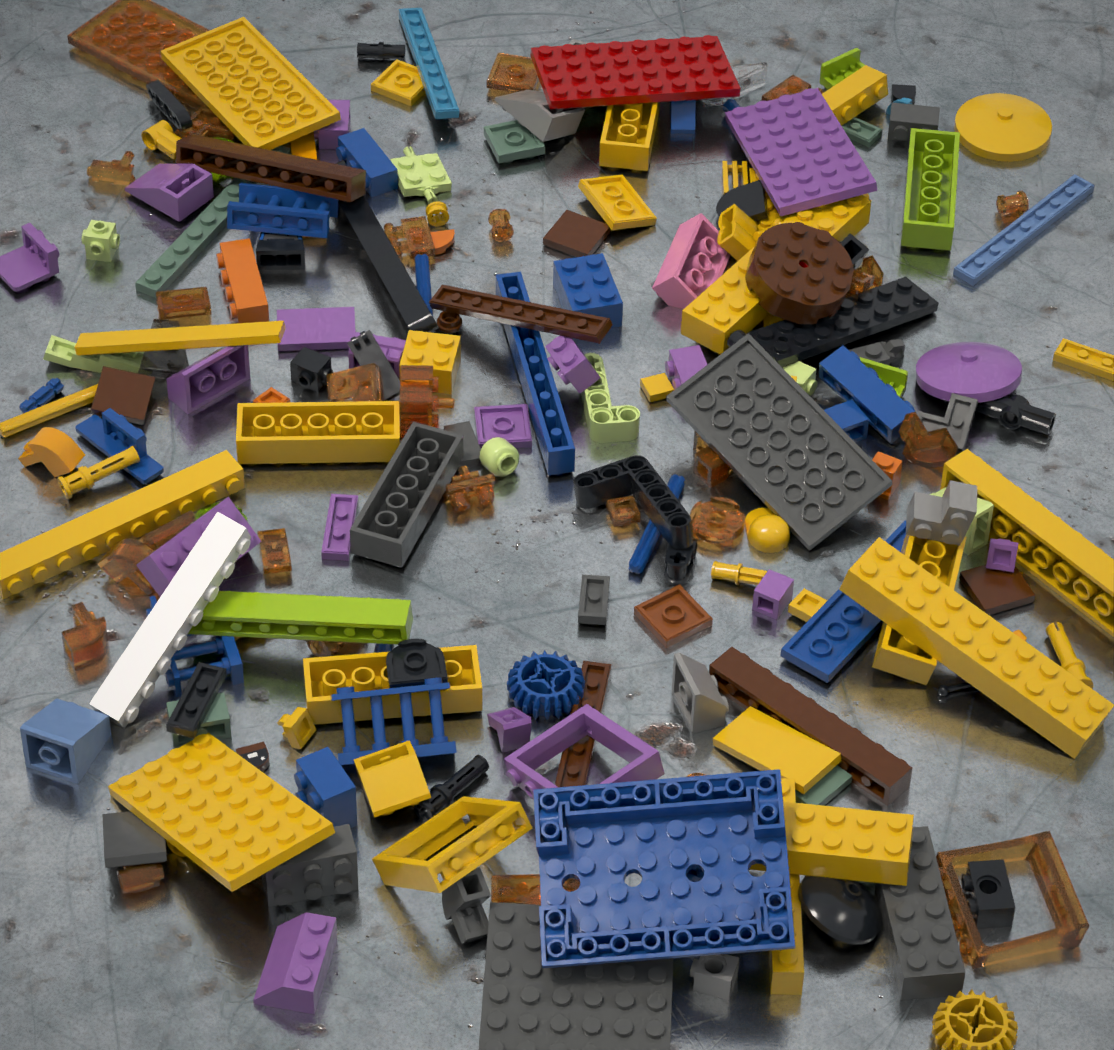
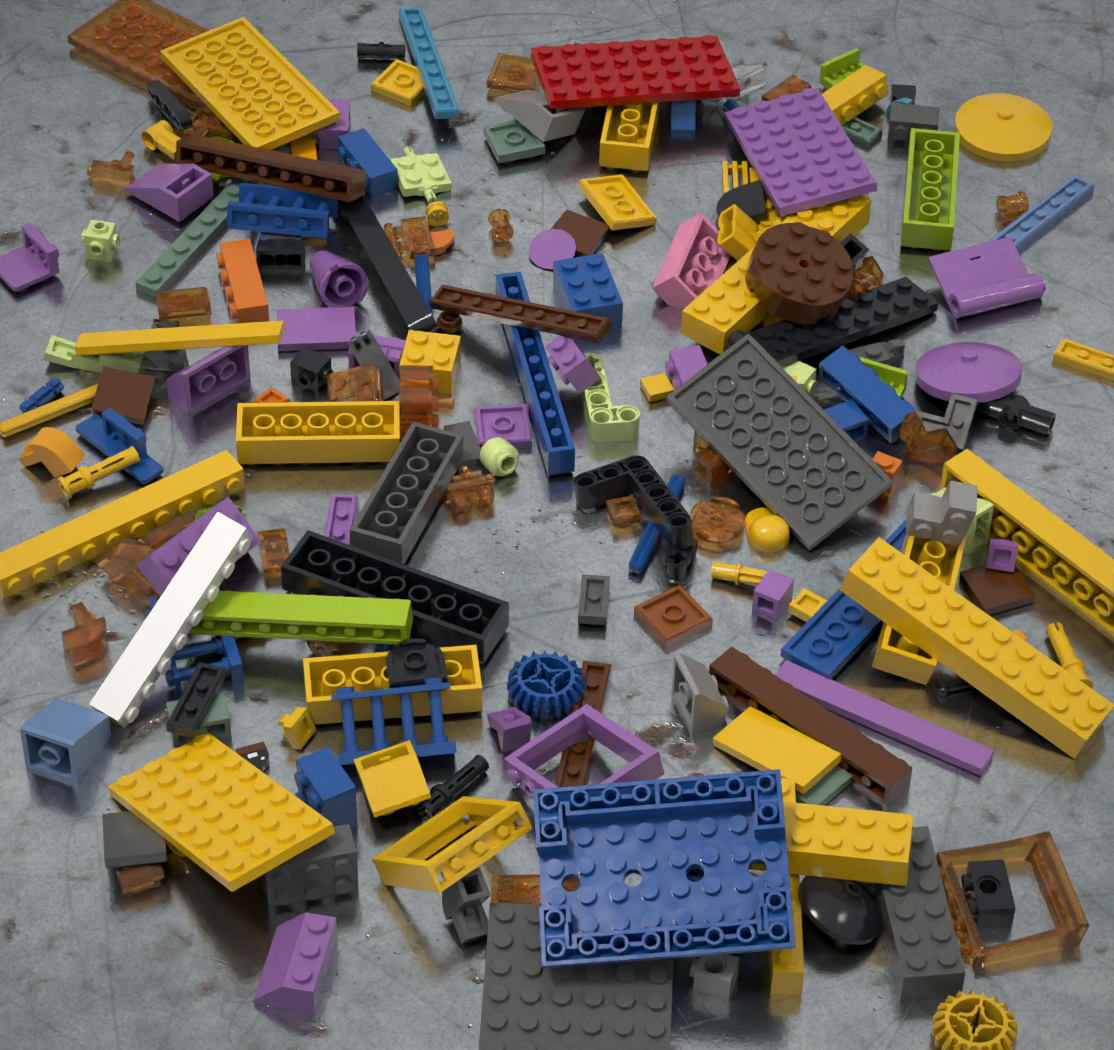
(338, 279): none -> medium lavender cone
(441, 609): none -> black brick
(550, 247): none -> medium lavender sticker
(887, 719): none -> medium lavender tile
(985, 278): none -> medium lavender door

